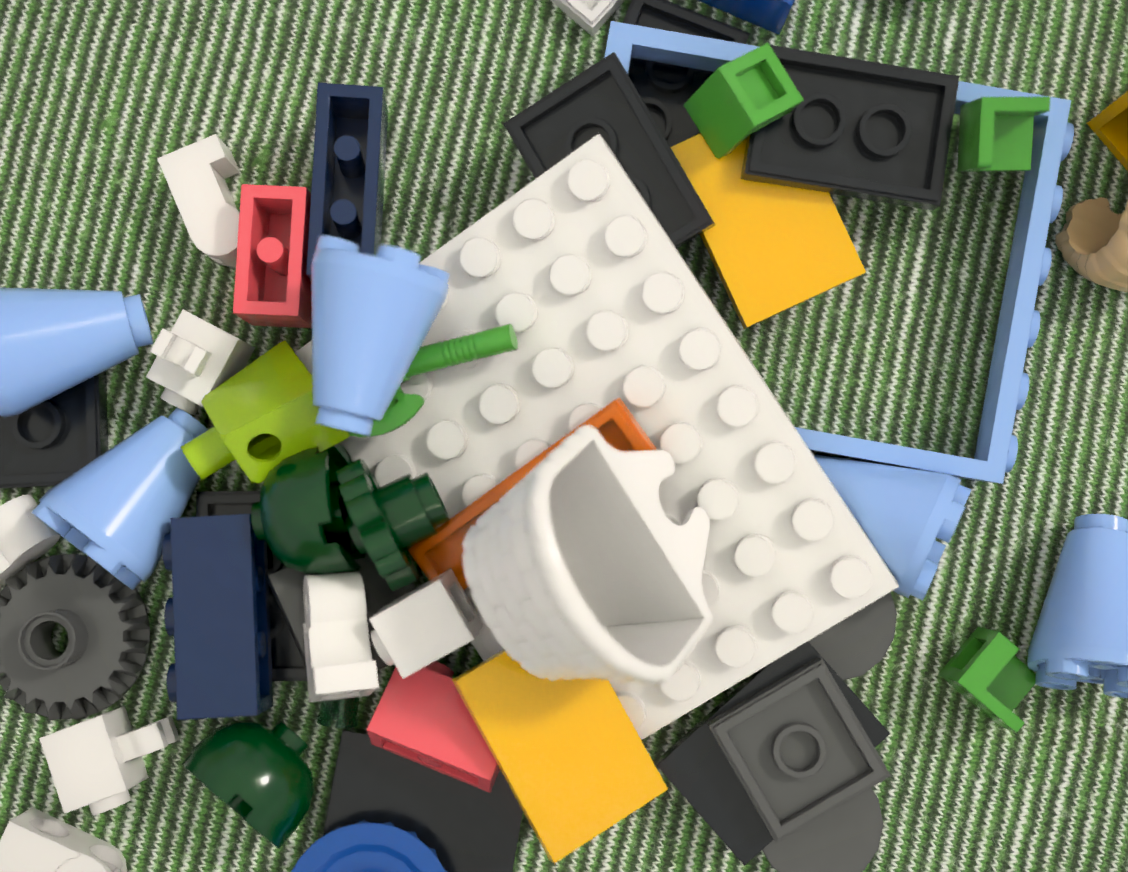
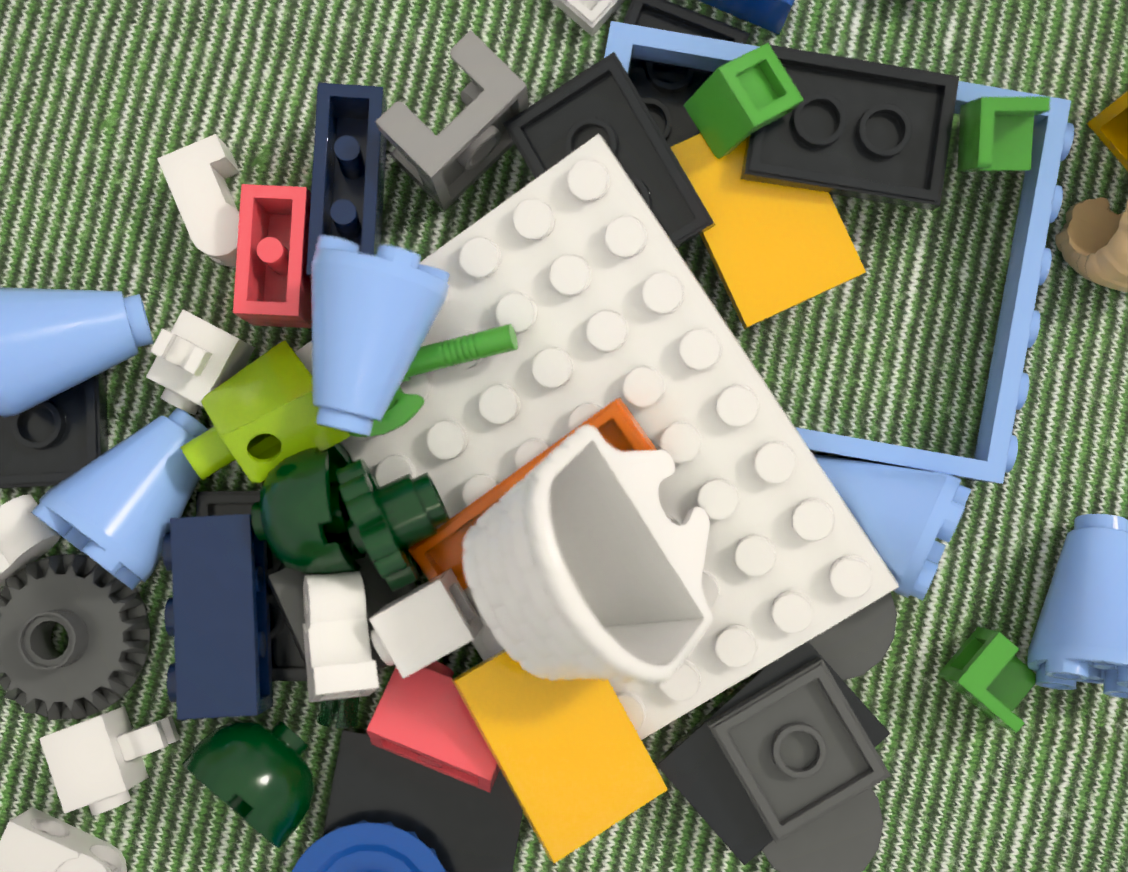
(473, 140): none -> light grey panel

